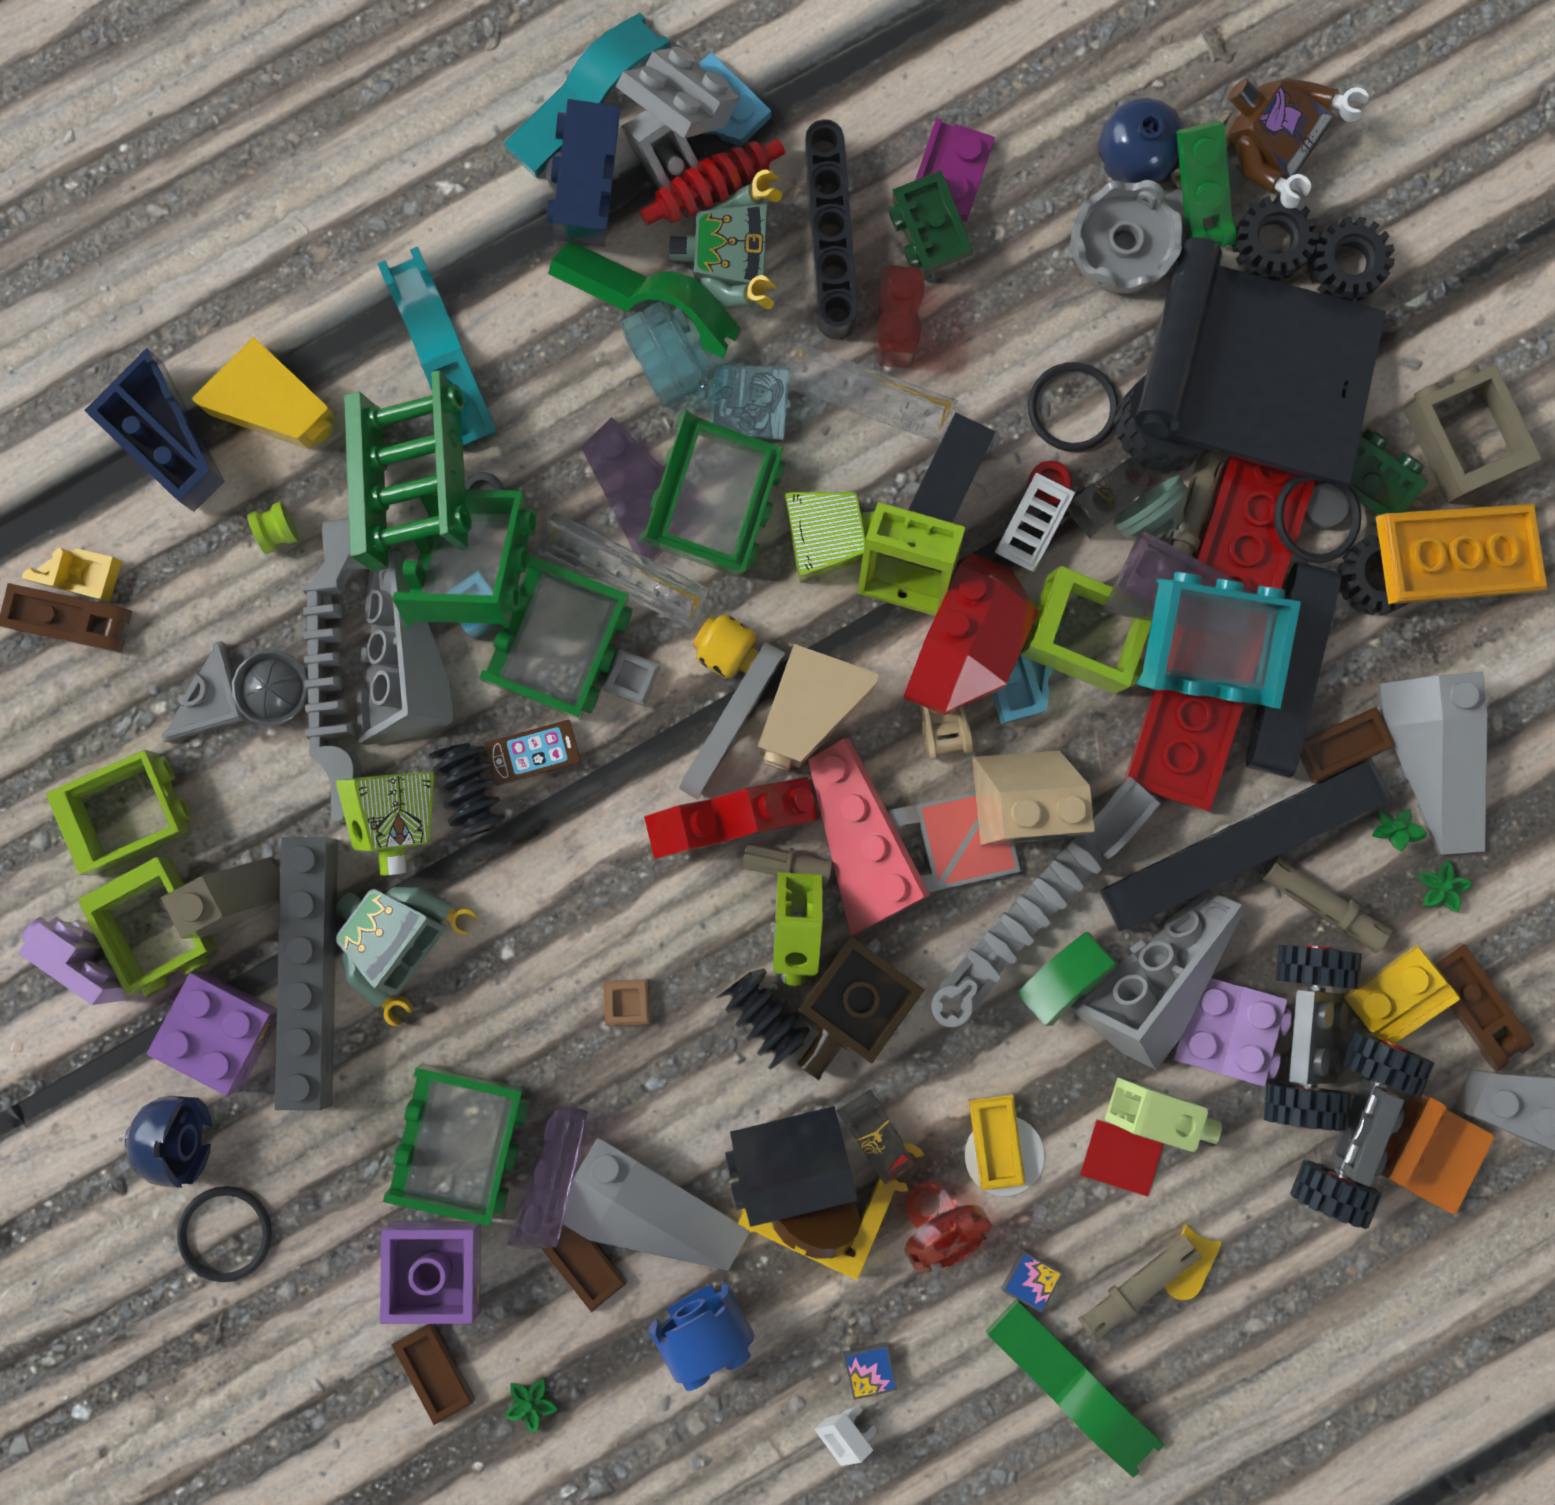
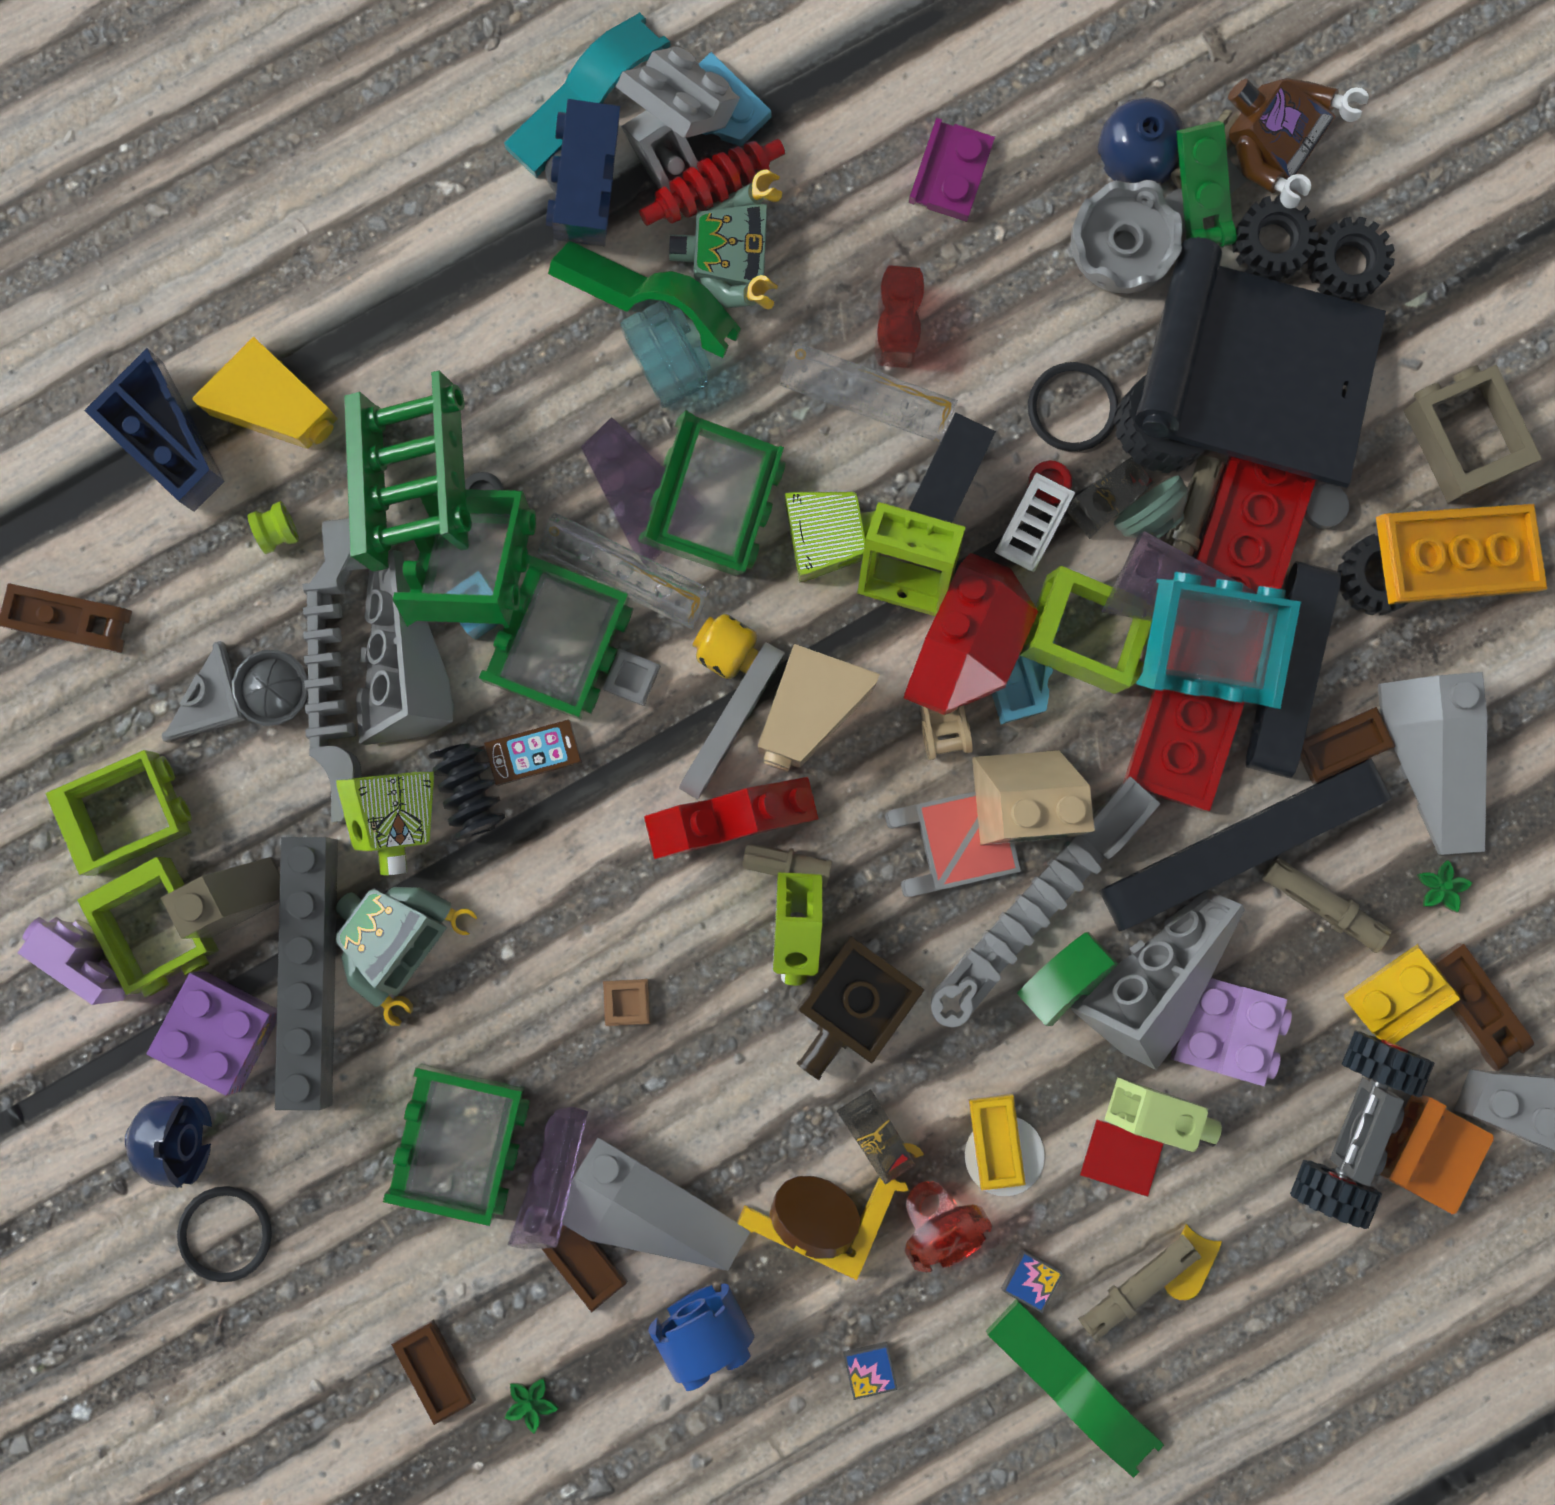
(78, 573): yellow slope -> none
(430, 1272): medium lavender brick -> none
(436, 339): teal piece -> none
(751, 399): clear light blue piece -> none
(765, 1016): black piece -> none
(790, 1167): black brick -> none
(835, 210): black beam -> none
(844, 1438): white tile -> none
(865, 847): coral wing -> none
(929, 223): dark green bracket -> none
(1292, 547): black tyre -> none
(1316, 1038): plate -> none
(1384, 479): dark green bracket -> none
(1398, 829): green plant -> none

